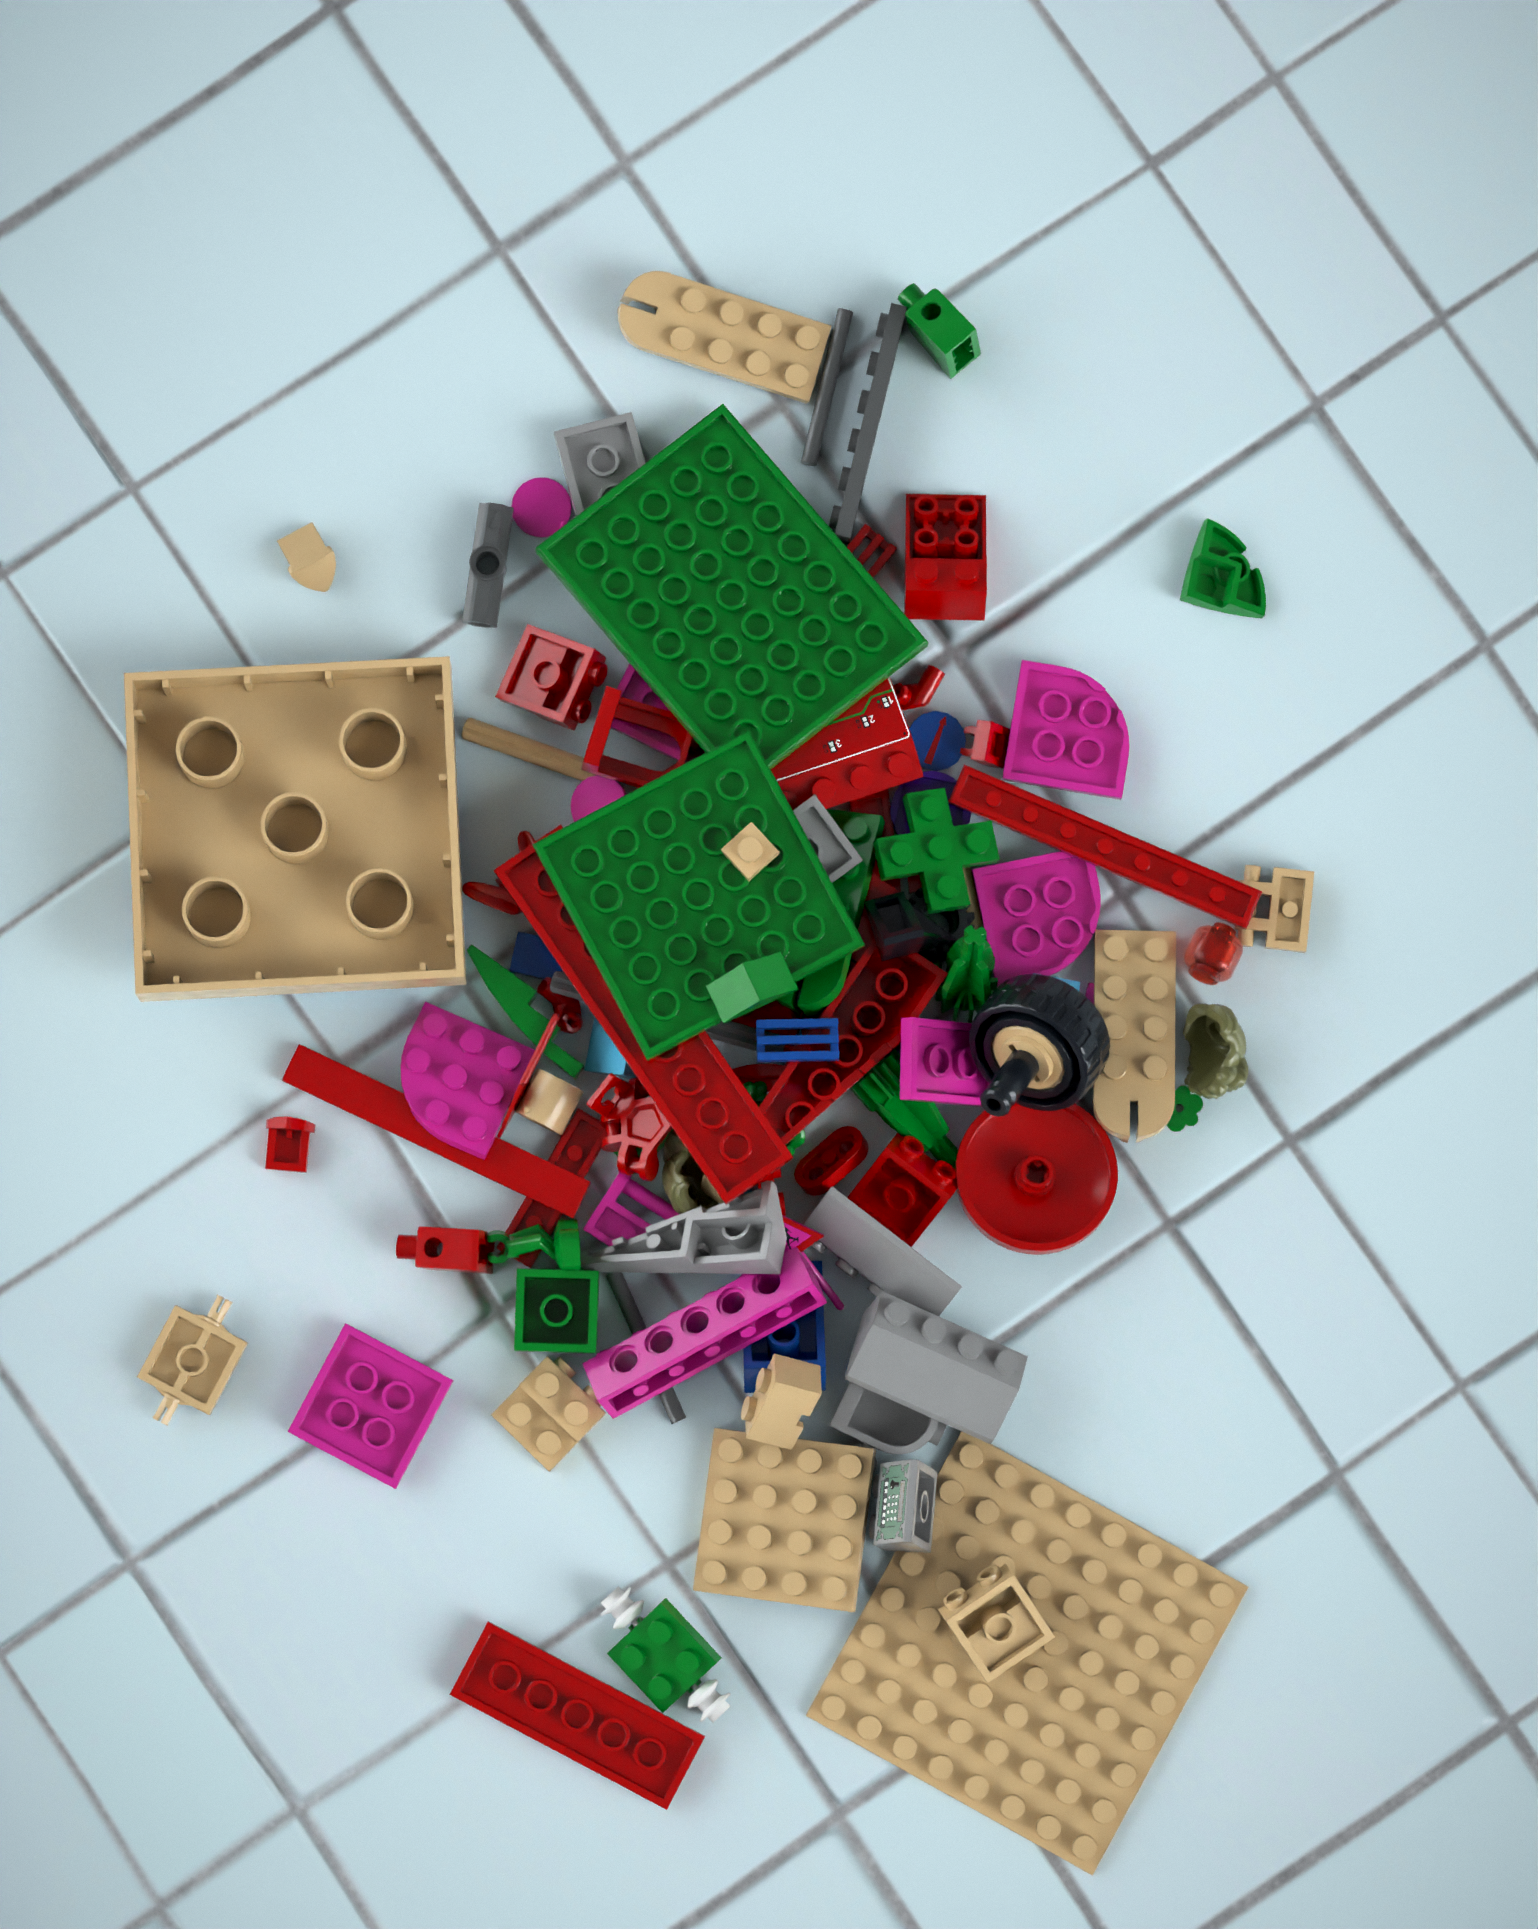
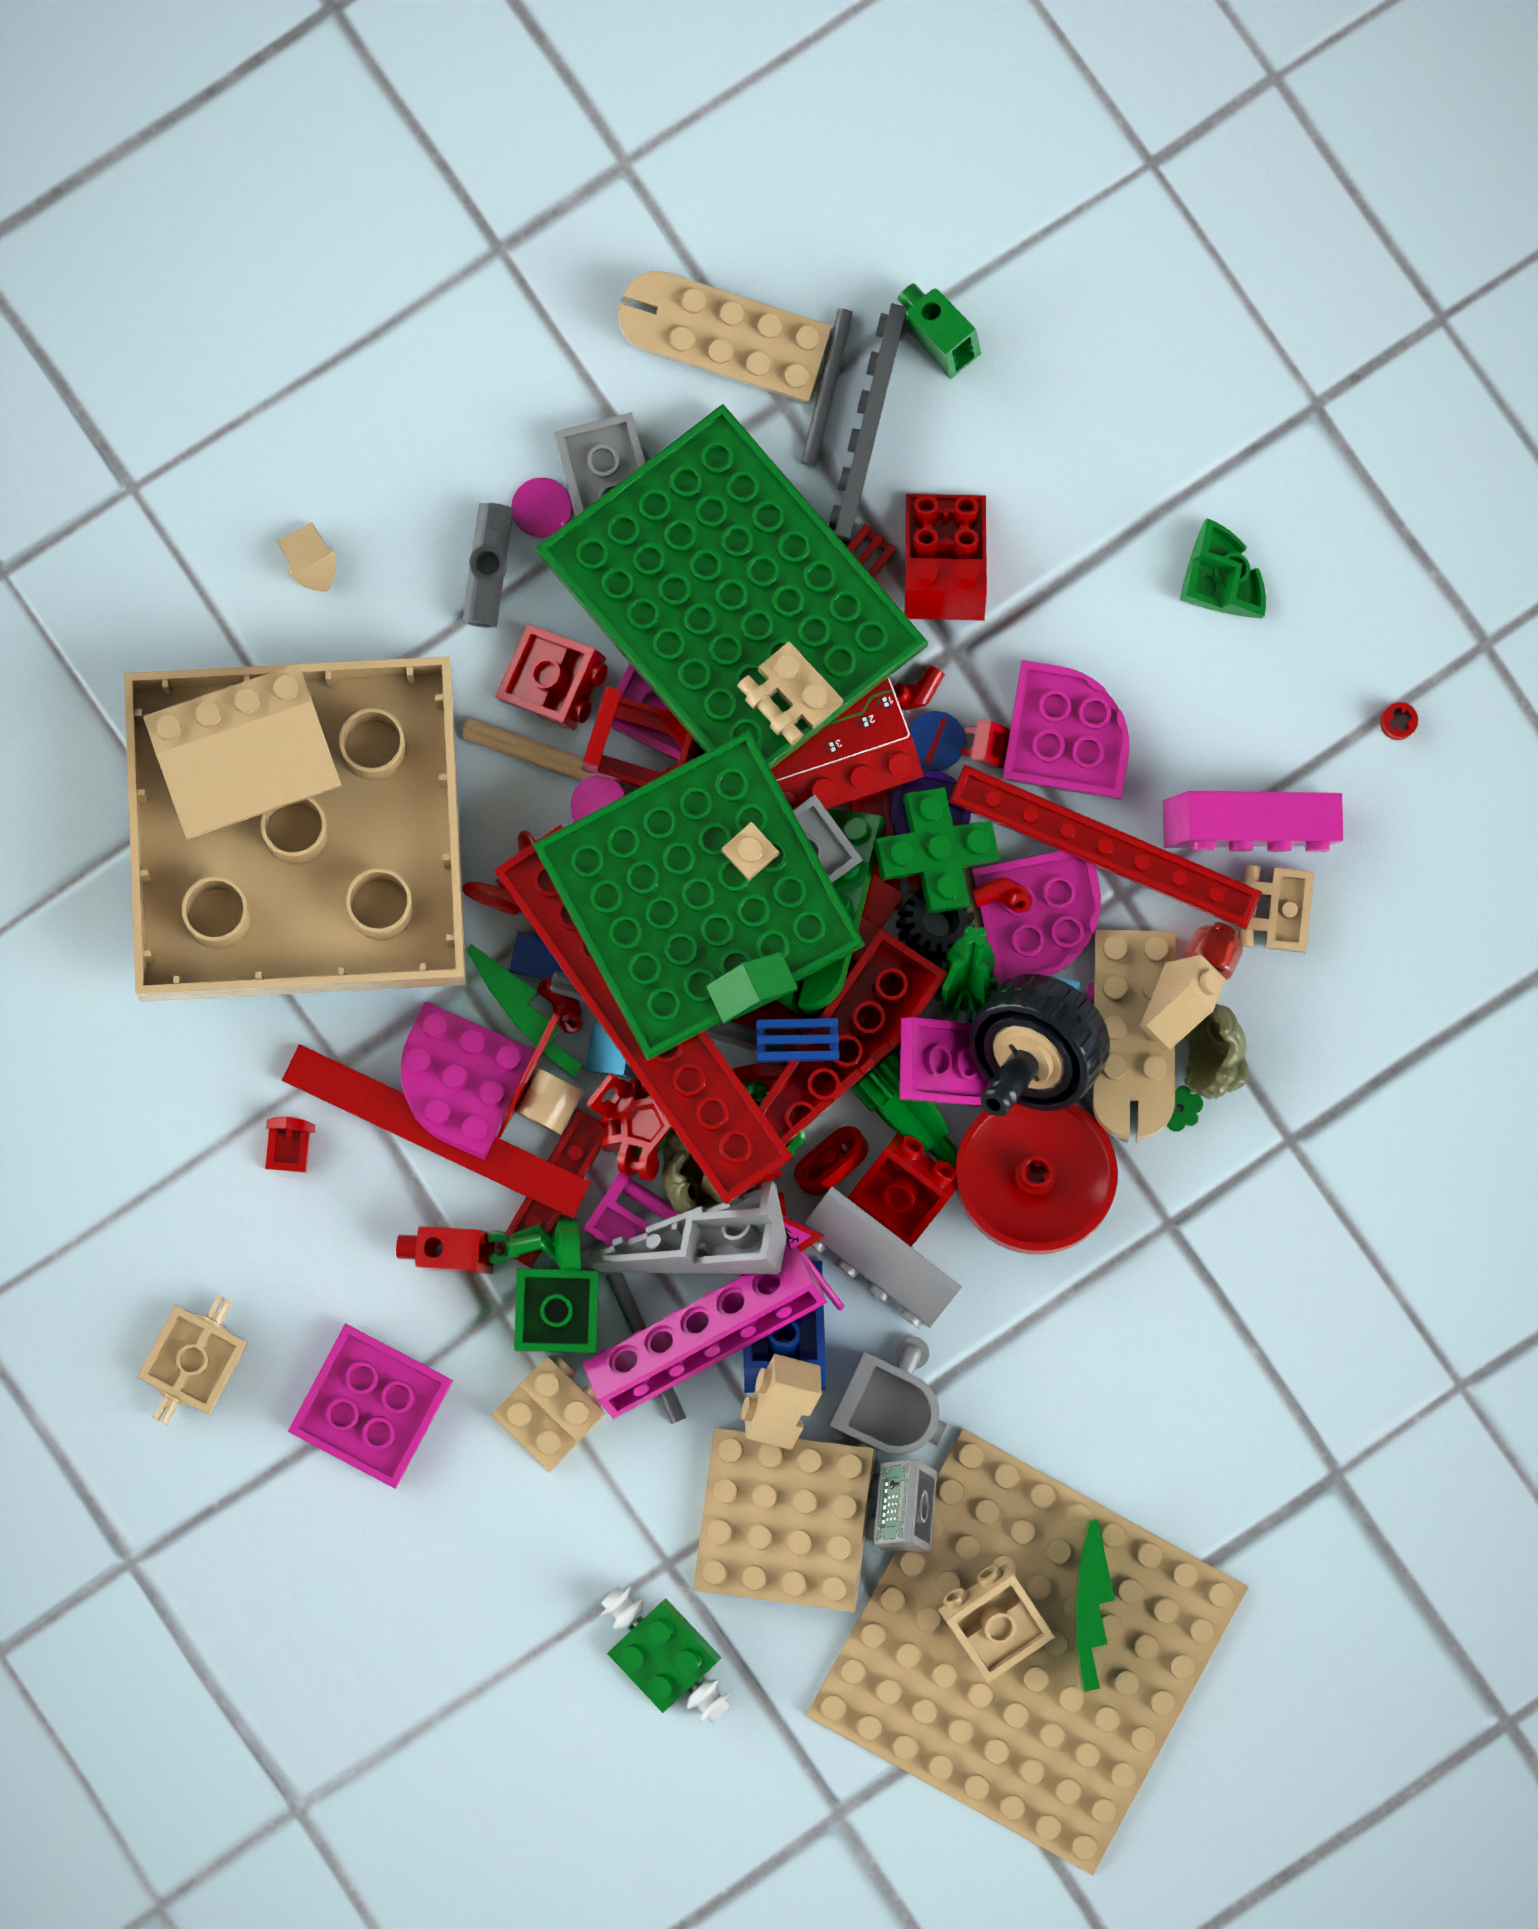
(242, 751): none -> tan slope
(577, 1715): red plate -> none
(798, 685): none -> tan plate
(902, 927): black slope -> none
(935, 1367): light grey slope -> none
(1005, 892): none -> red arm
(1092, 1589): none -> green slope
(1181, 999): none -> tan slope
(1253, 820): none -> dark pink wedge
(1387, 716): none -> red bush

